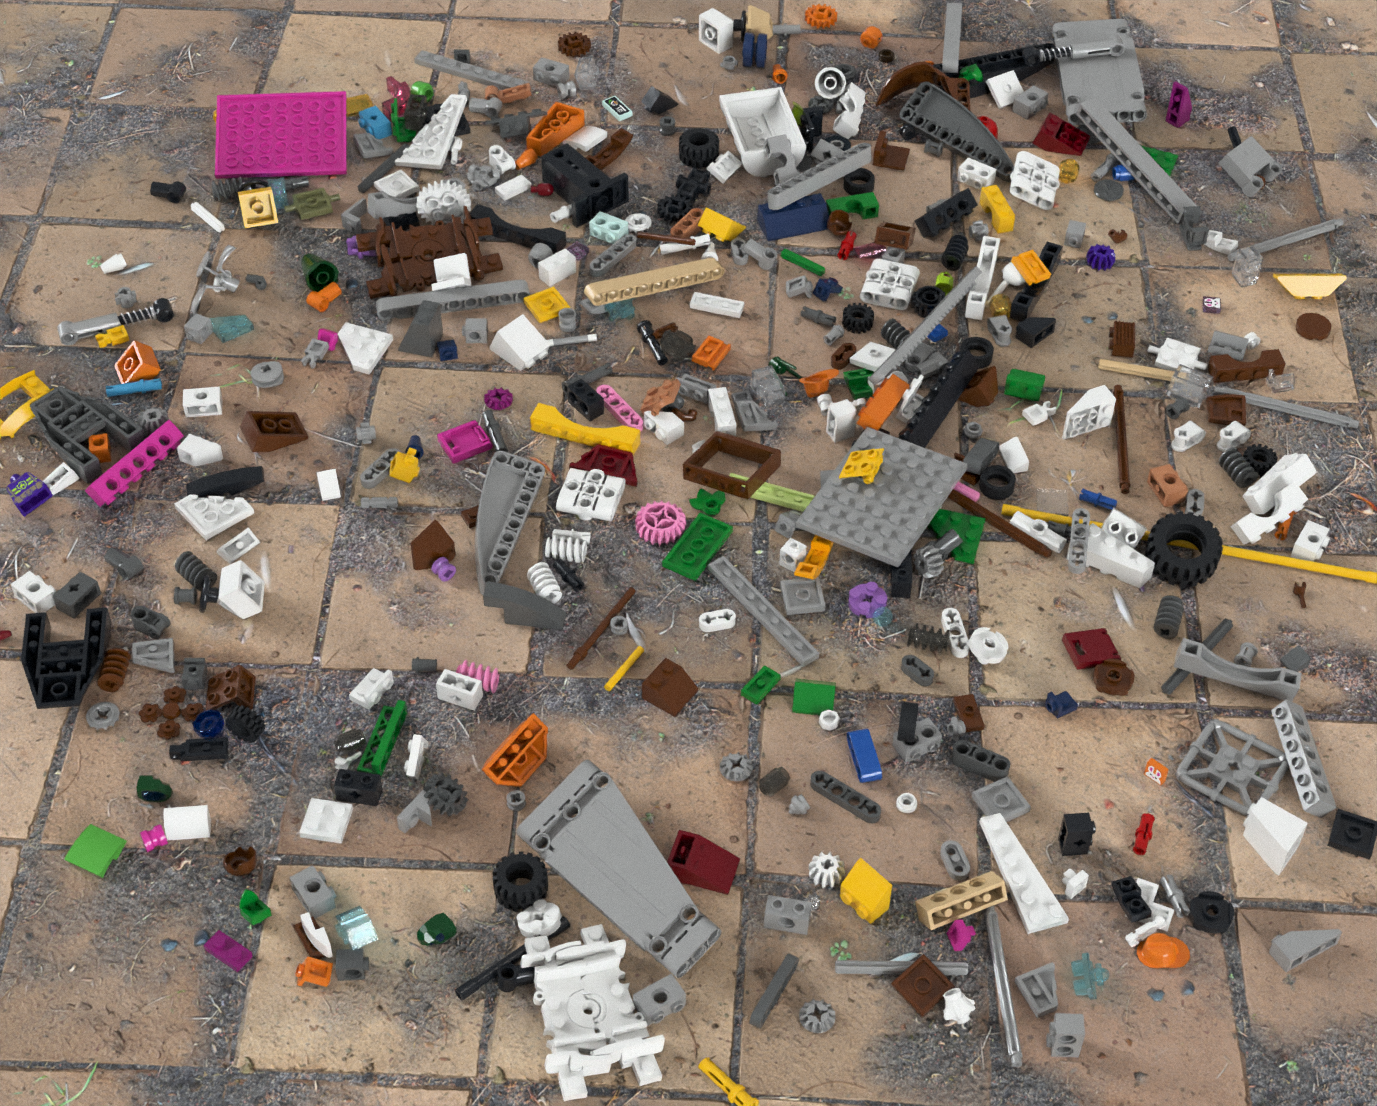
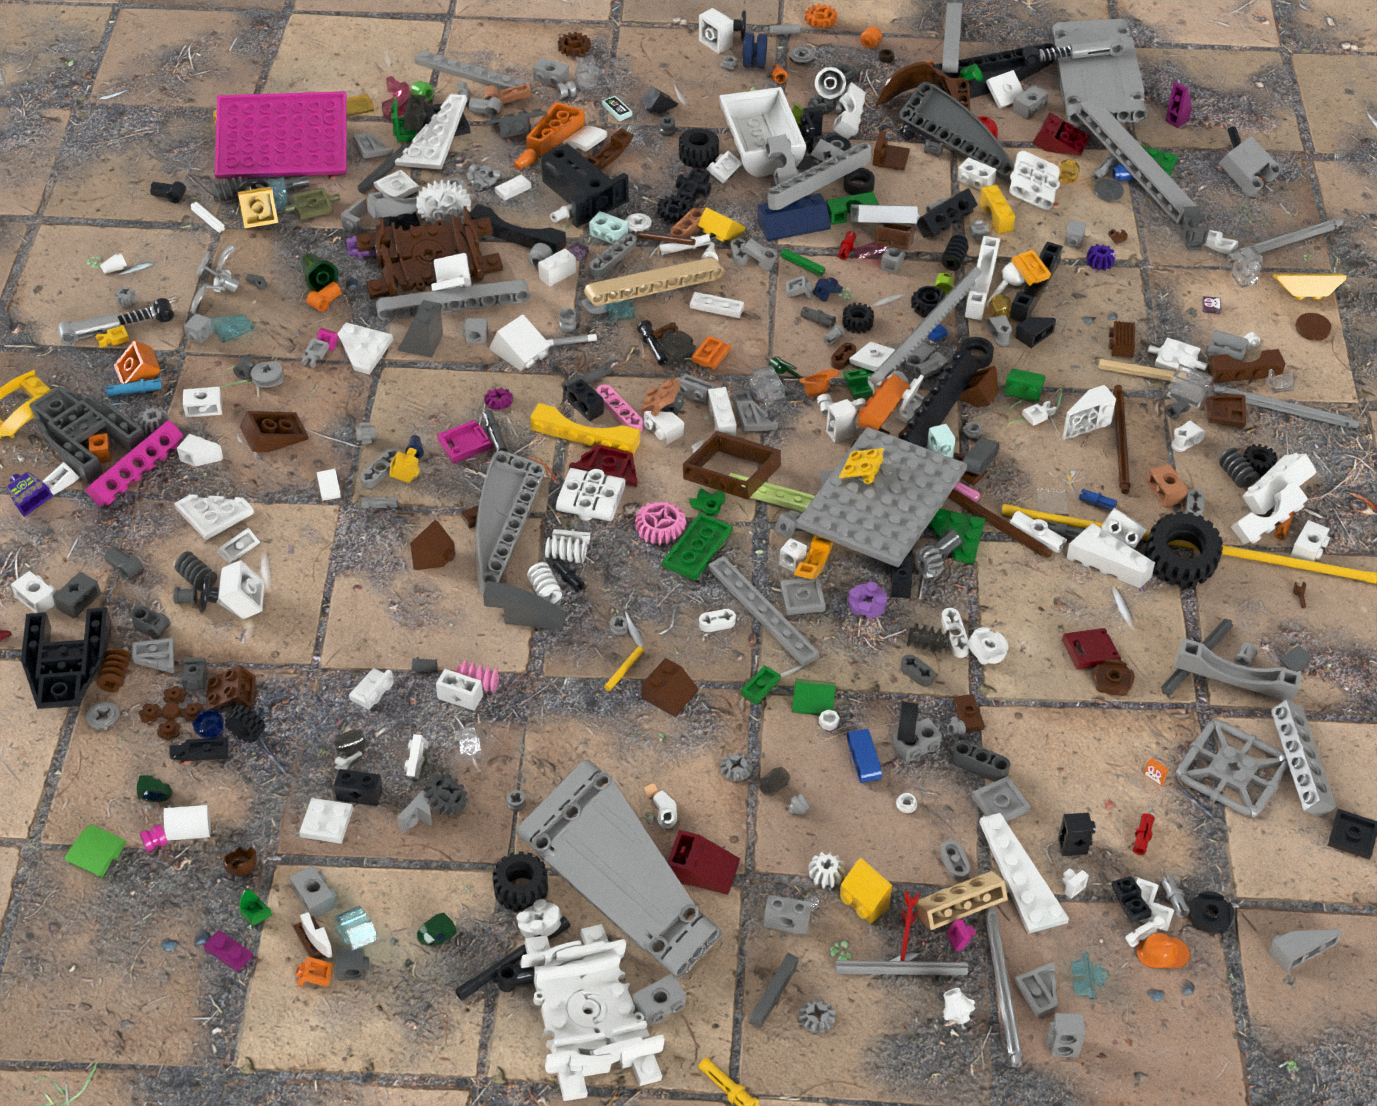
(226, 481): black slope -> none
(244, 368): none -> dark grey wheel
(375, 122): dark azure brick -> none
(385, 743): green fence -> none
(443, 569): medium lavender wheel -> none
(447, 350): dark blue bracket -> none
(454, 148): white plate -> none
(462, 55): dark grey slope -> none
(468, 743): none -> clear bracket
(500, 159): white piece -> none
(518, 754): orange wedge -> none
(543, 189): dark red cylinder -> none
(545, 304): yellow plate -> none
(582, 652): reddish brown bar -> none
(667, 806): none -> white arm
(690, 417): reddish brown arm -> none
(759, 22): tan slope -> none
(806, 53): none -> light grey gear
(839, 223): reddish brown hair -> none
(847, 794): dark grey beam -> none
(882, 616): clear light blue plate -> none
(884, 213): none -> piece
(889, 284): white connector -> none
(894, 332): dark grey piece -> none
(908, 920): none -> red flag
(922, 985): reddish brown plate -> none
(941, 440): none -> light aqua brick
(999, 472): black tyre -> none
(1014, 455): white slope -> none
(1060, 704): dark blue bracket -> none
(1079, 541): light grey beam -> none
(1169, 617): dark grey piece -> none
(1233, 436): white piece -> none
(1273, 833): white slope -> none

